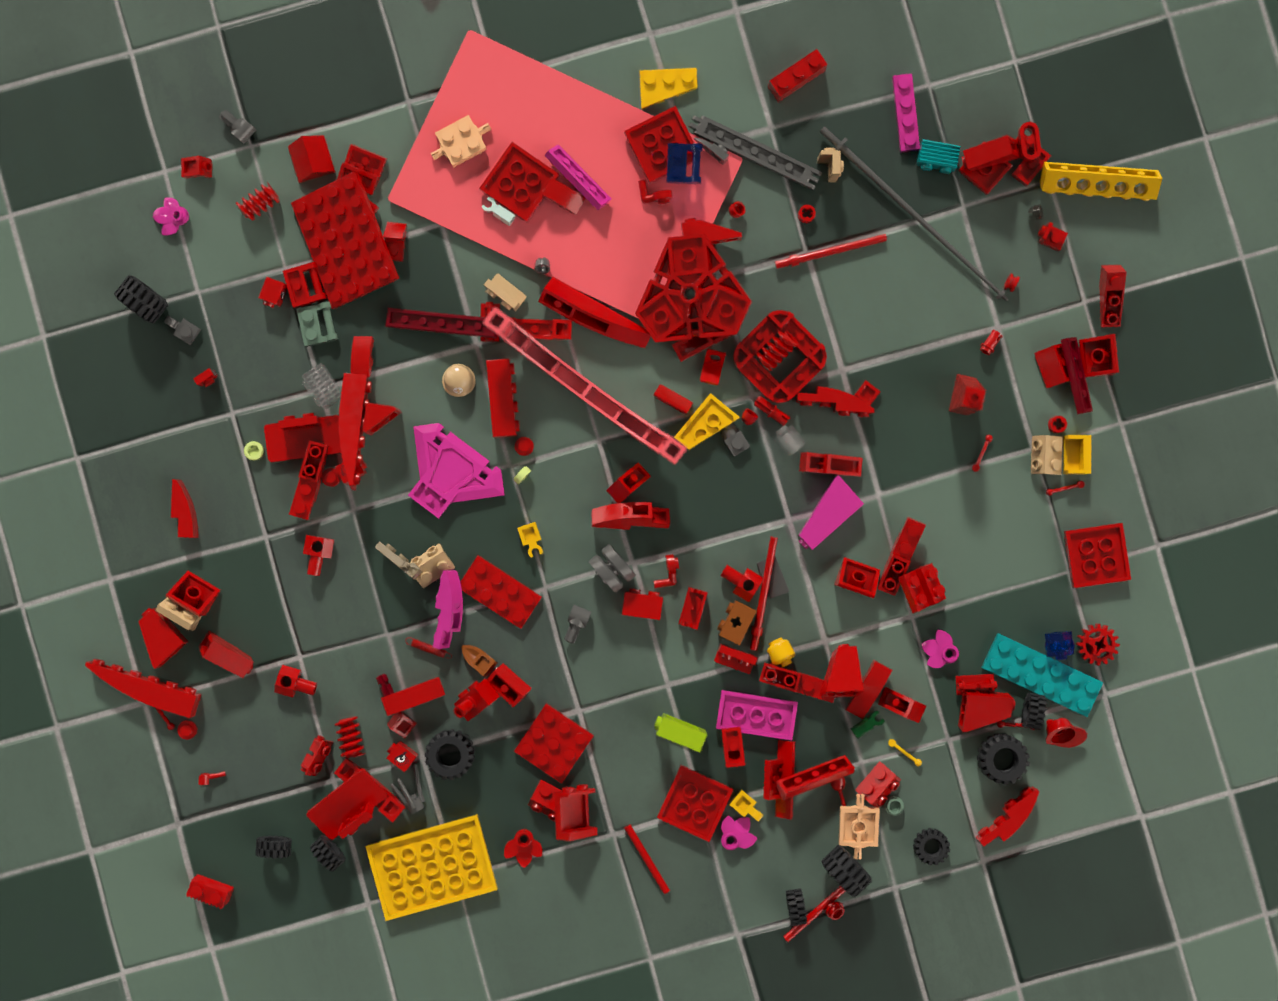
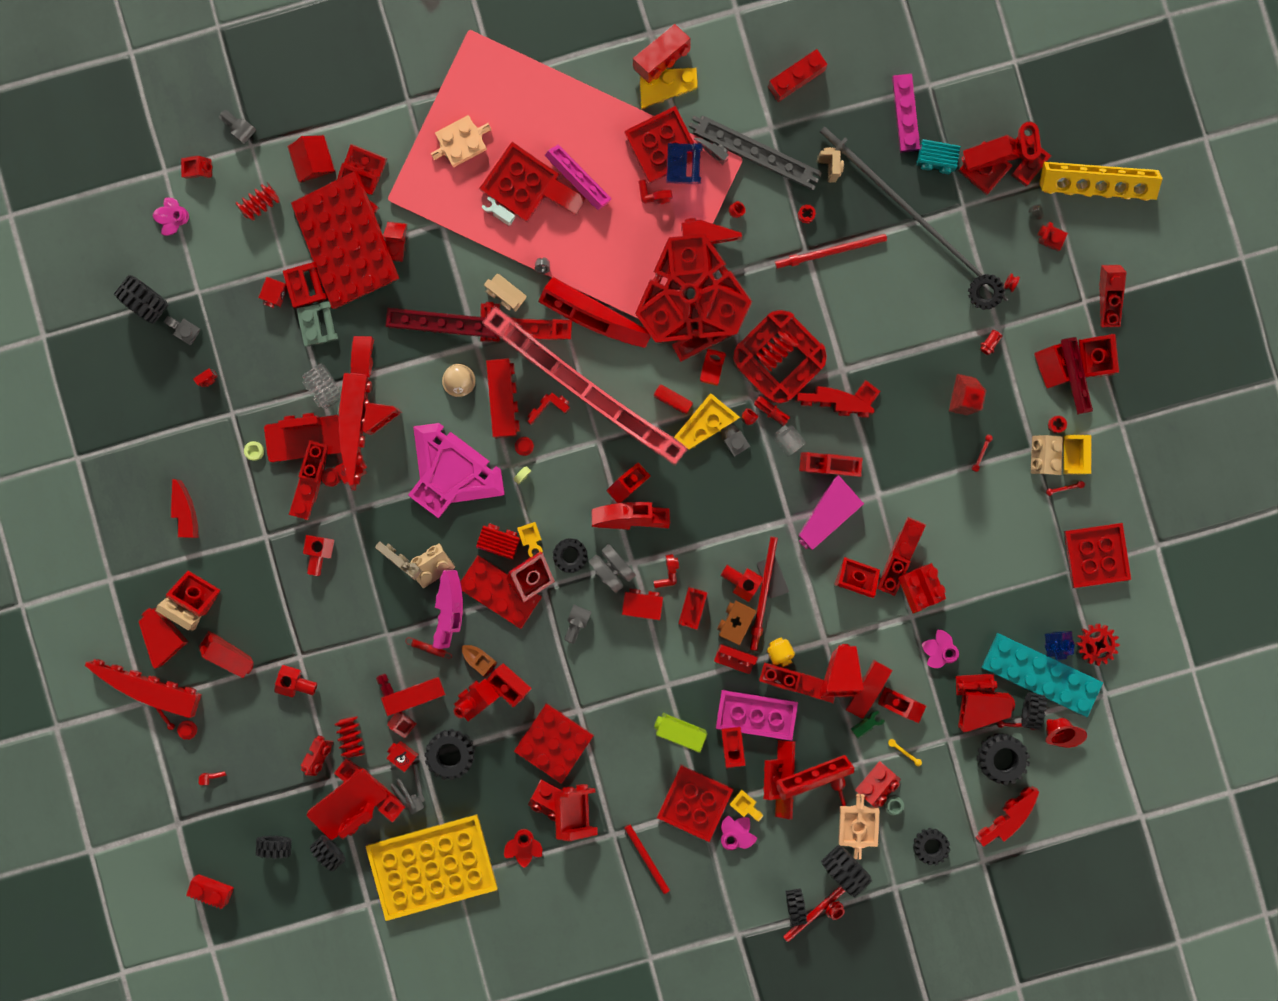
(498, 542): none -> red brick
(530, 577): none -> red slope
(558, 555): none -> black tyre
(560, 403): none -> red bracket
(661, 53): none -> brick
(975, 287): none -> black tyre

